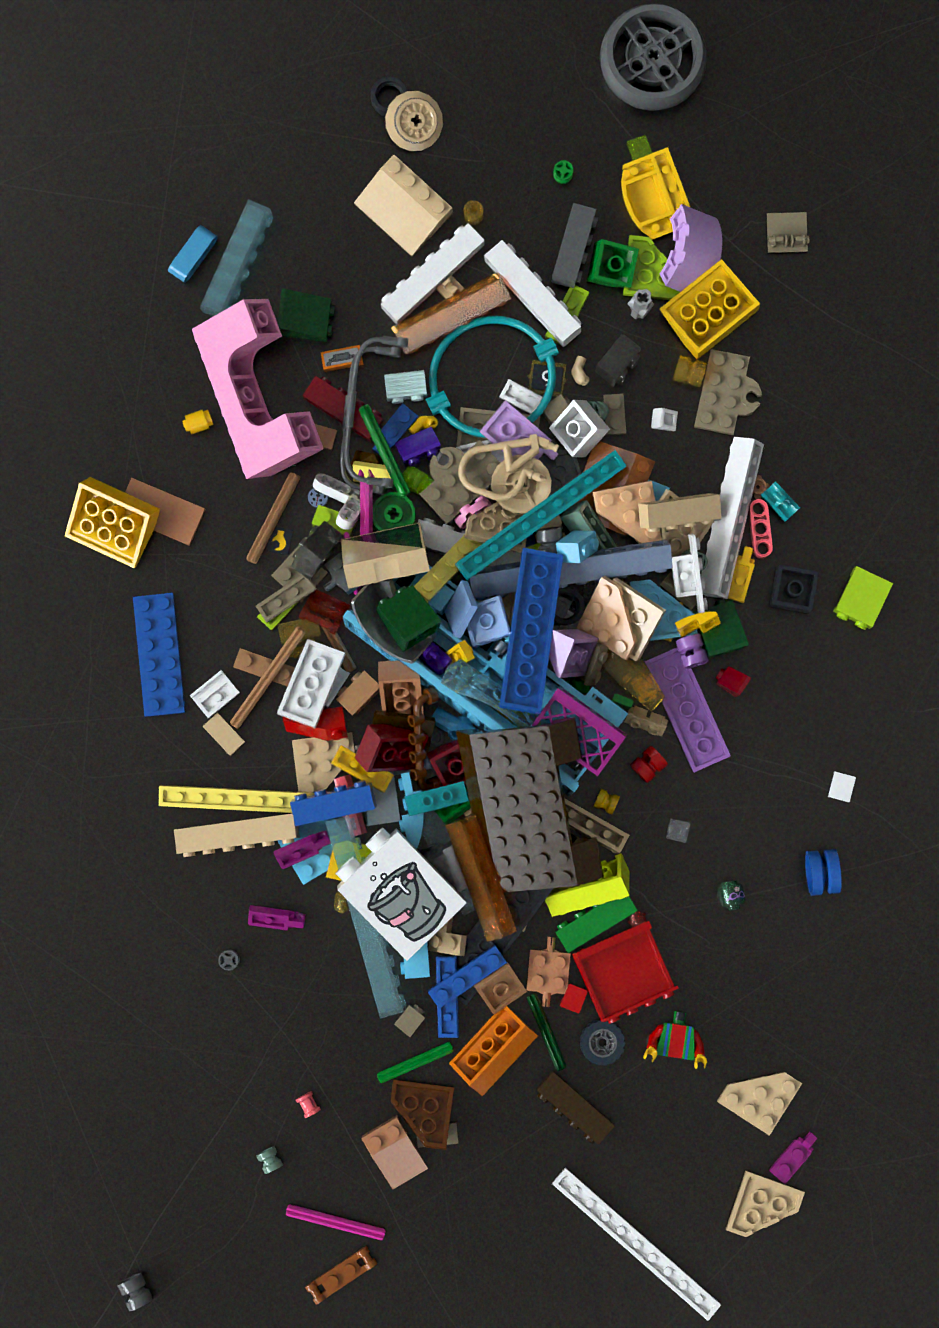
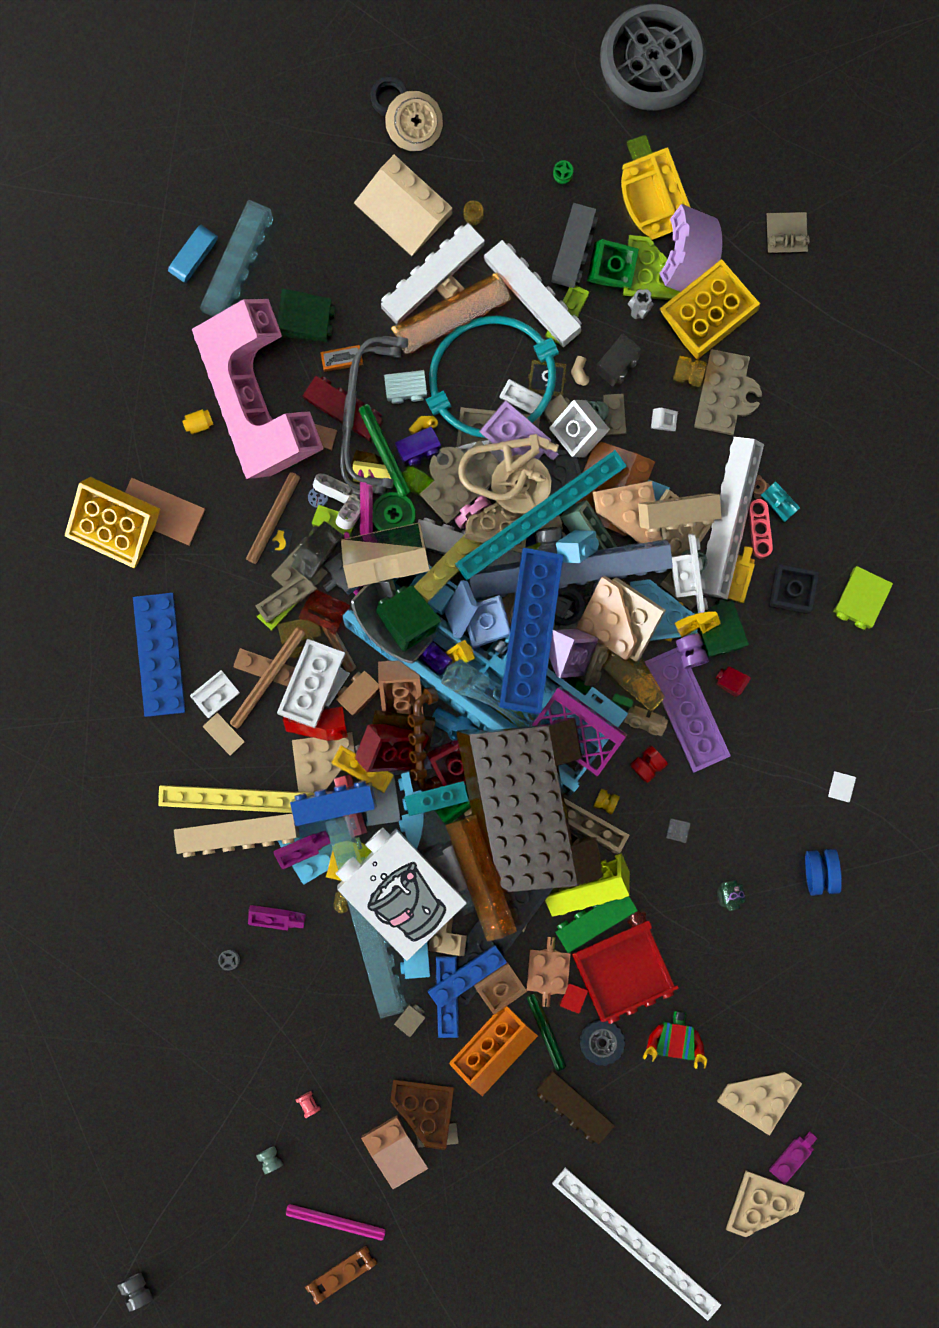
(397, 425): blue hinge -> none
(415, 1062): green axle -> none

